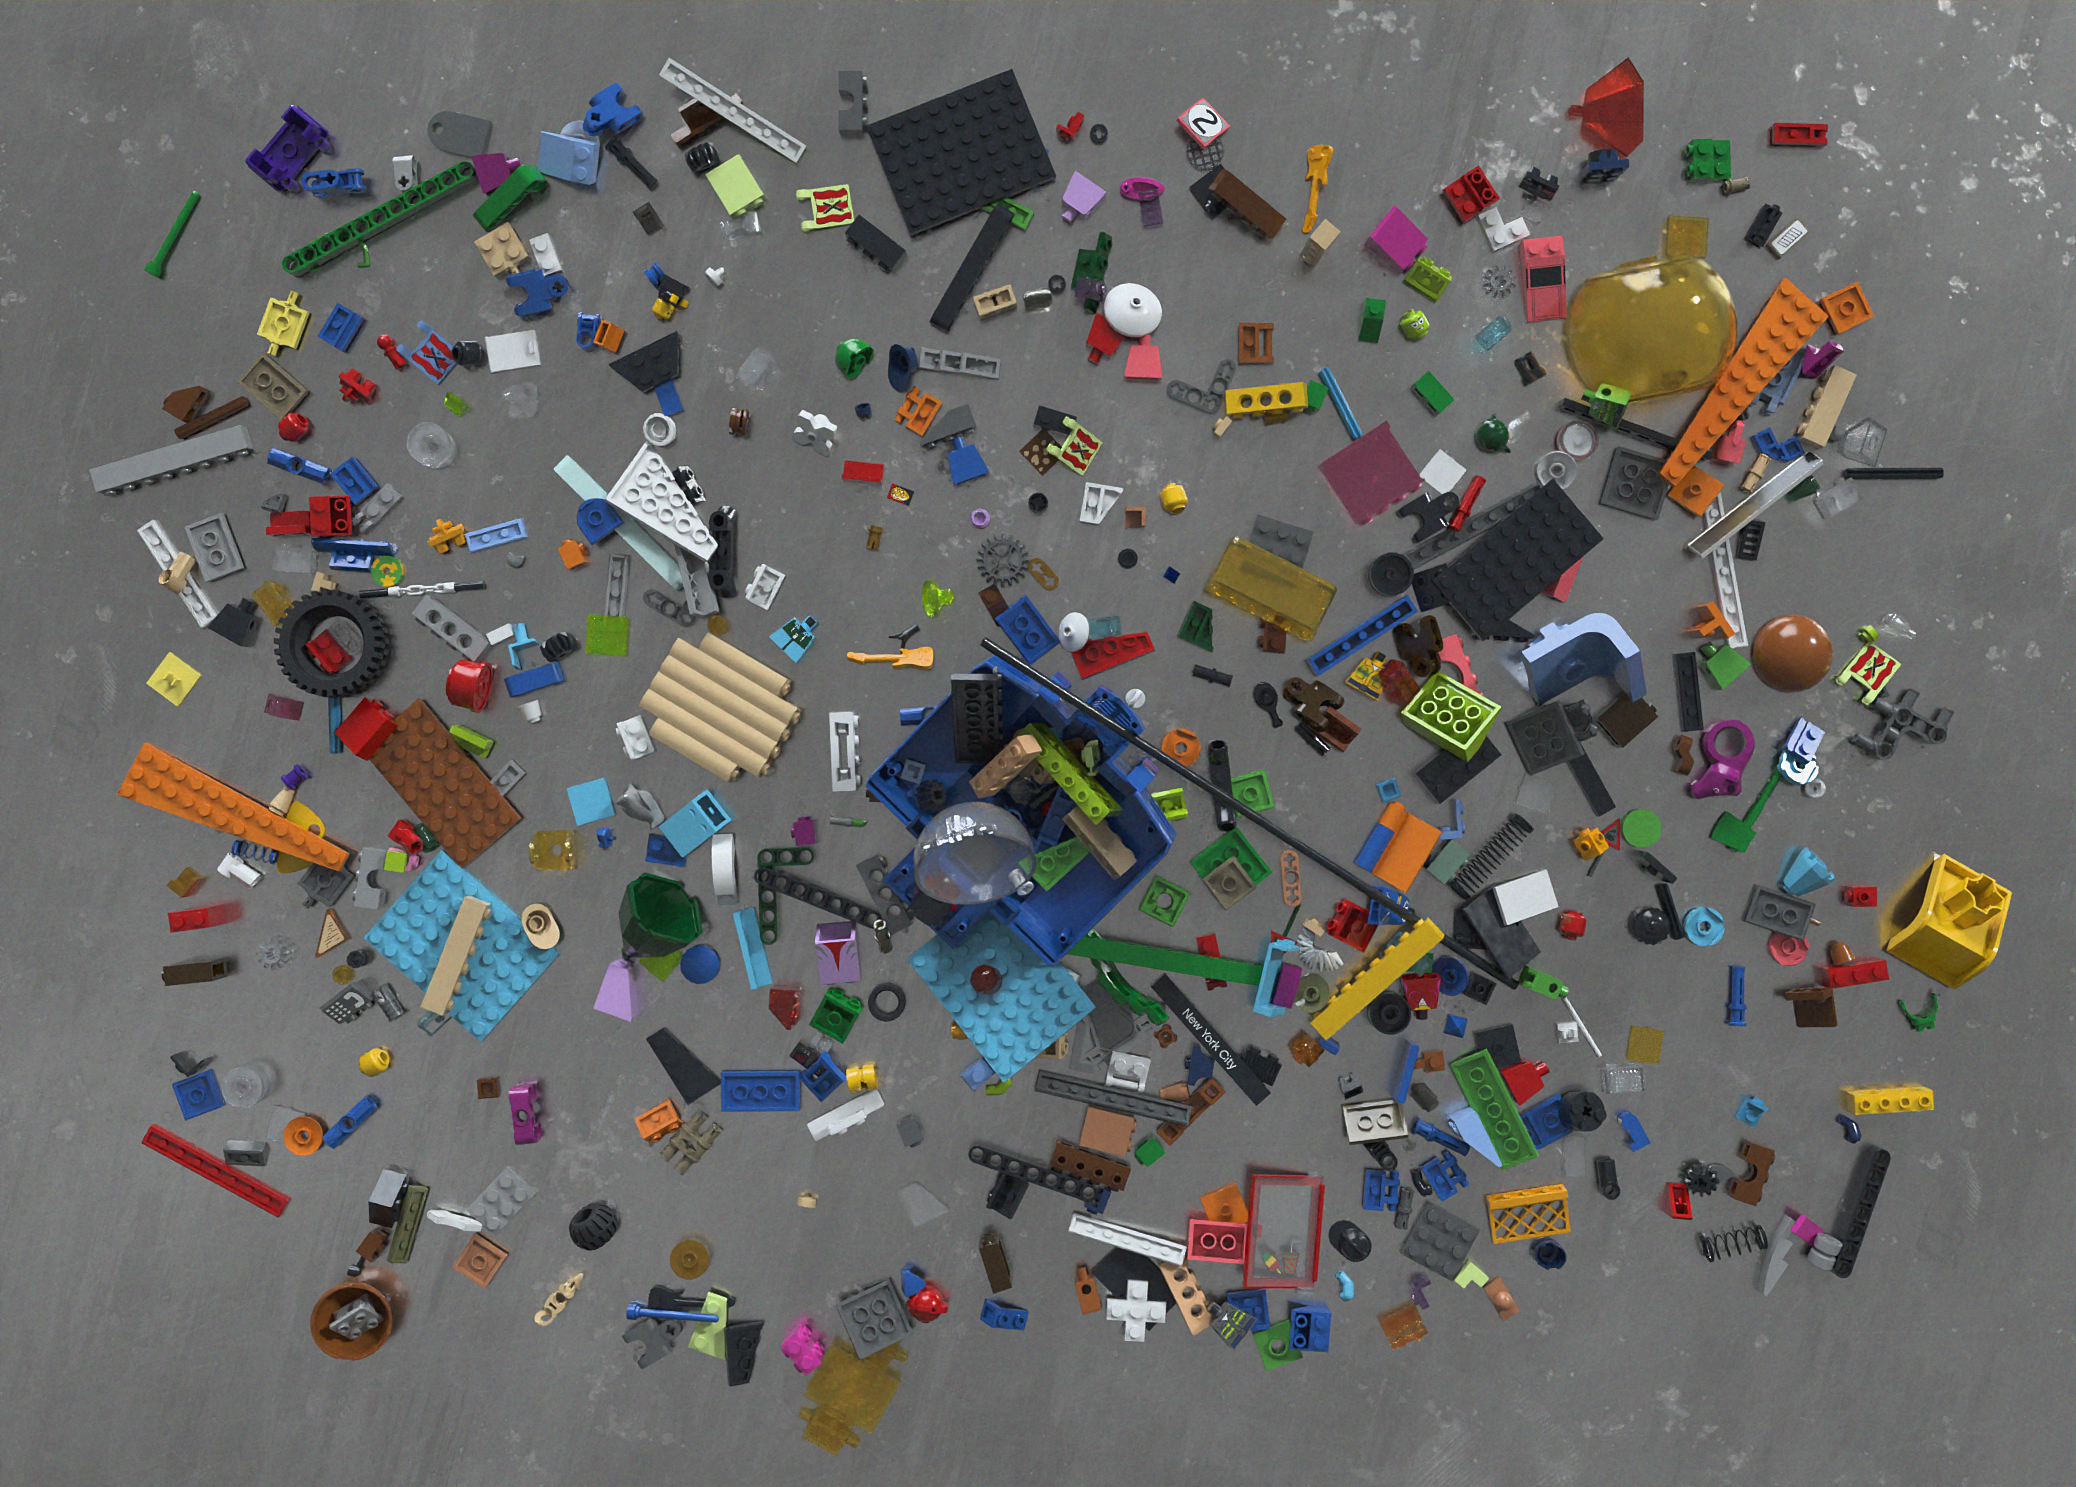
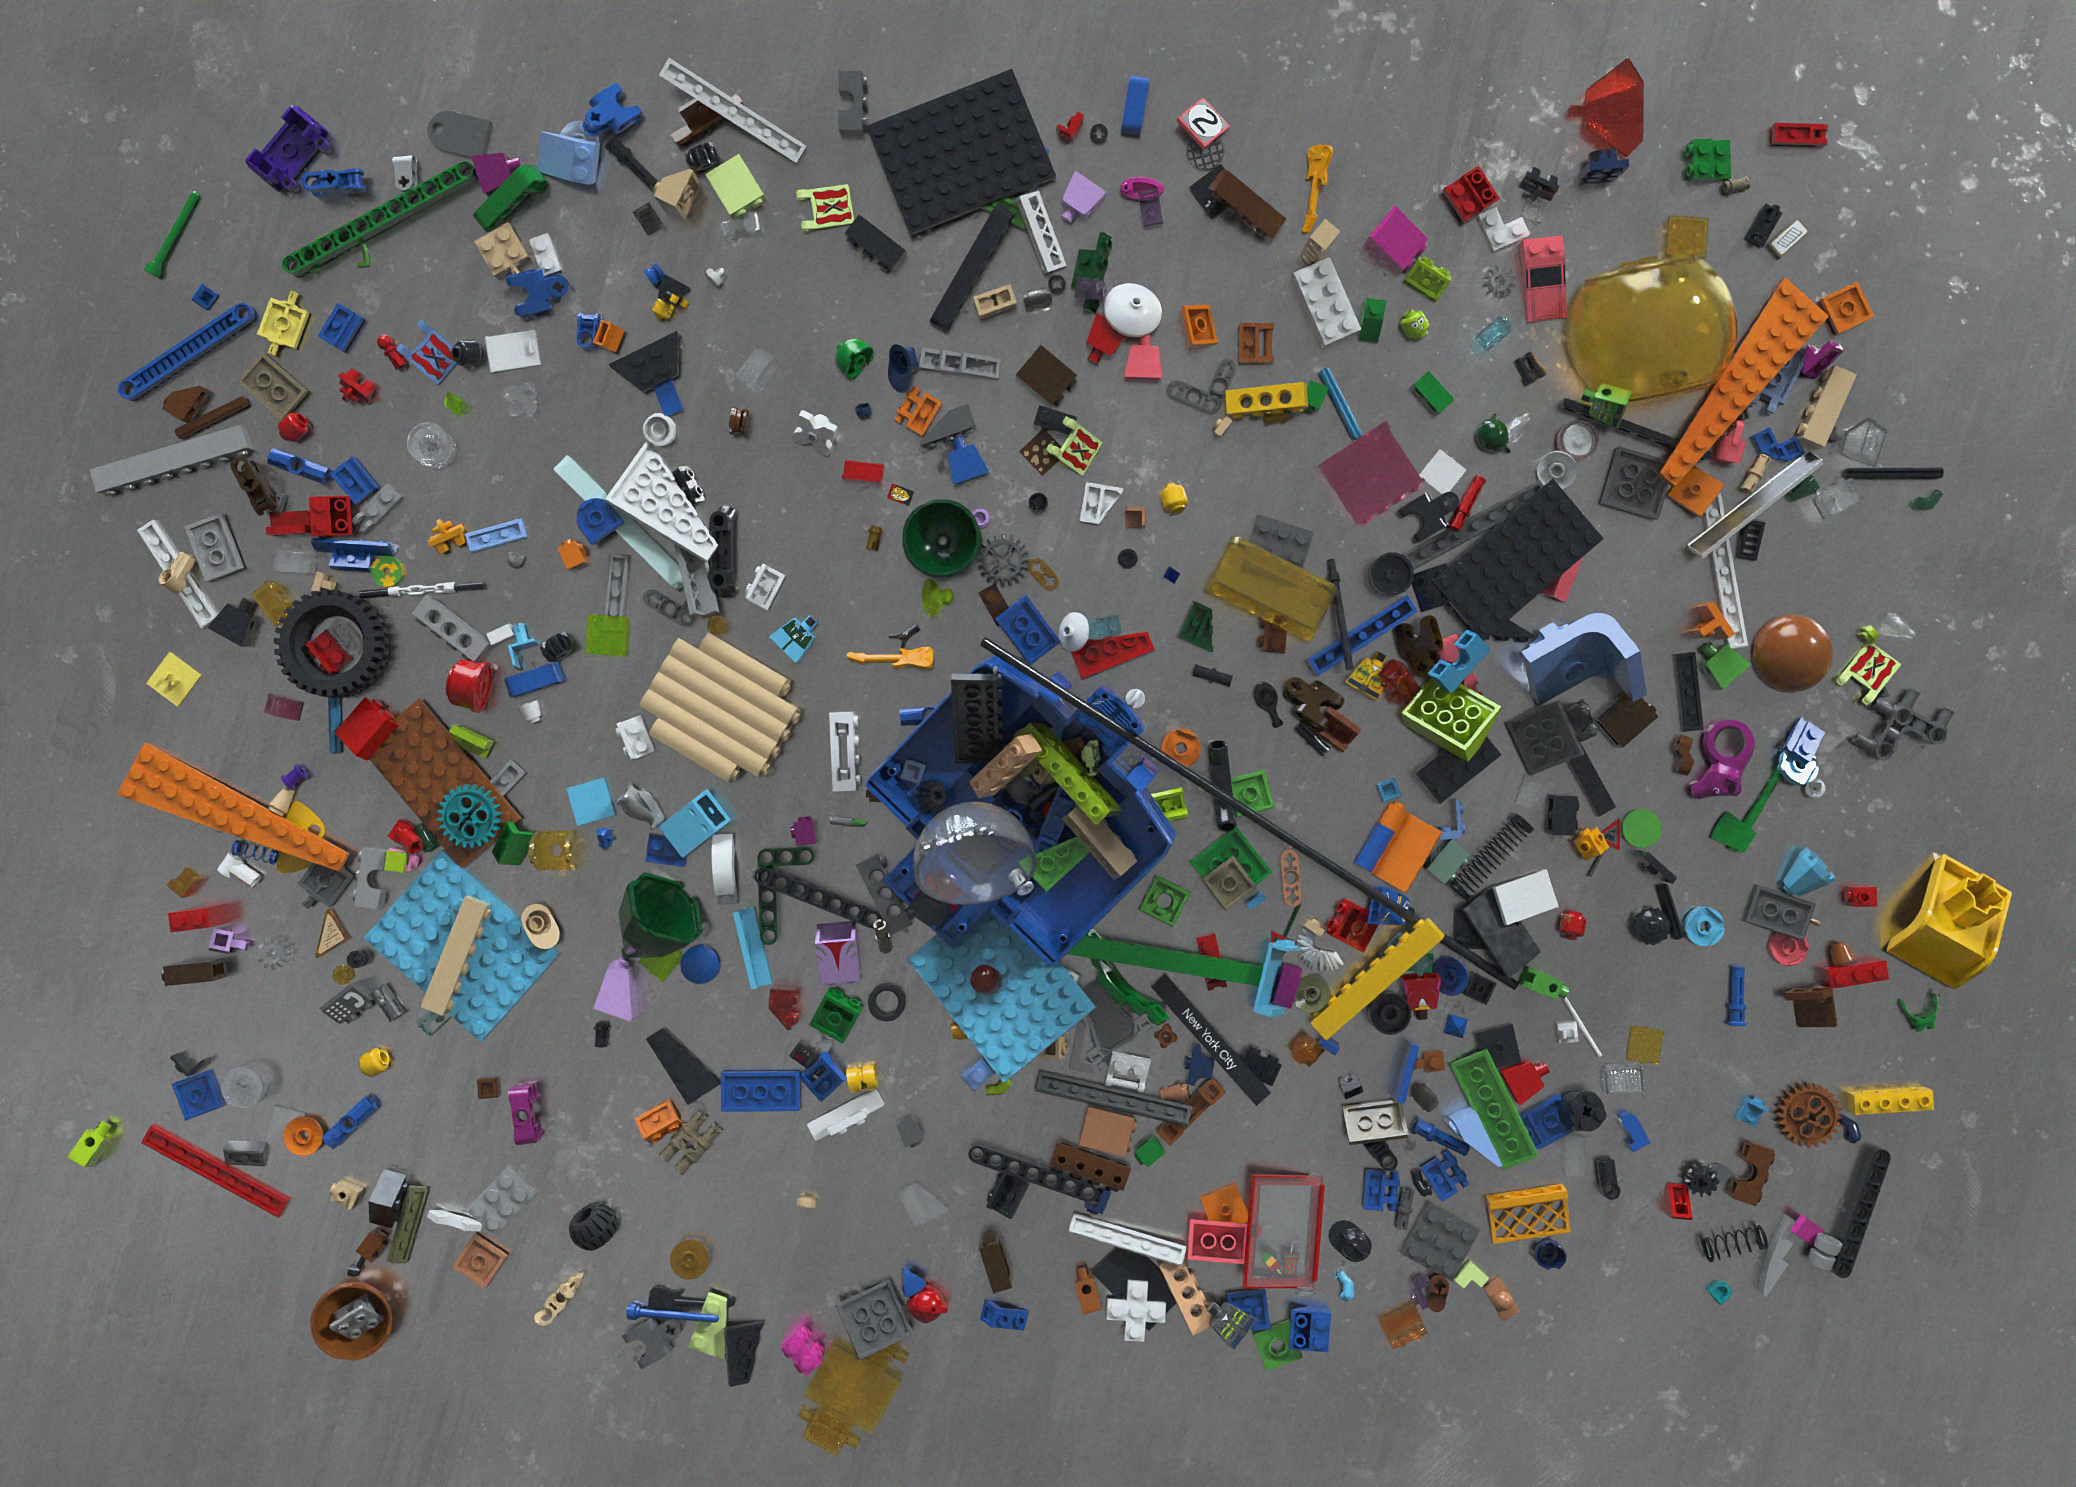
(86, 1151): none -> lime torso
(186, 351): none -> blue gear
(204, 297): none -> blue slope
(223, 941): none -> lavender brick
(254, 484): none -> dark brown piece
(352, 1191): none -> tan brick
(456, 804): none -> teal gear
(511, 845): none -> green panel
(601, 1034): none -> black pin
(677, 192): none -> tan slope
(941, 520): none -> dark green rock
(1036, 233): none -> white fence
(1047, 376): none -> dark brown brick
(1135, 105): none -> blue beam
(1198, 326): none -> orange slope
(1255, 900): none -> dark azure tile
(1326, 302): none -> white brick
(1334, 578): none -> black bar
(1437, 1293): none -> reddish brown piece
(1471, 652): none -> dark azure arch
(1562, 814): none -> black brick
(1719, 1291): none -> teal tile
(1816, 1131): none -> dark orange gear
(1929, 502): none -> clear green arm

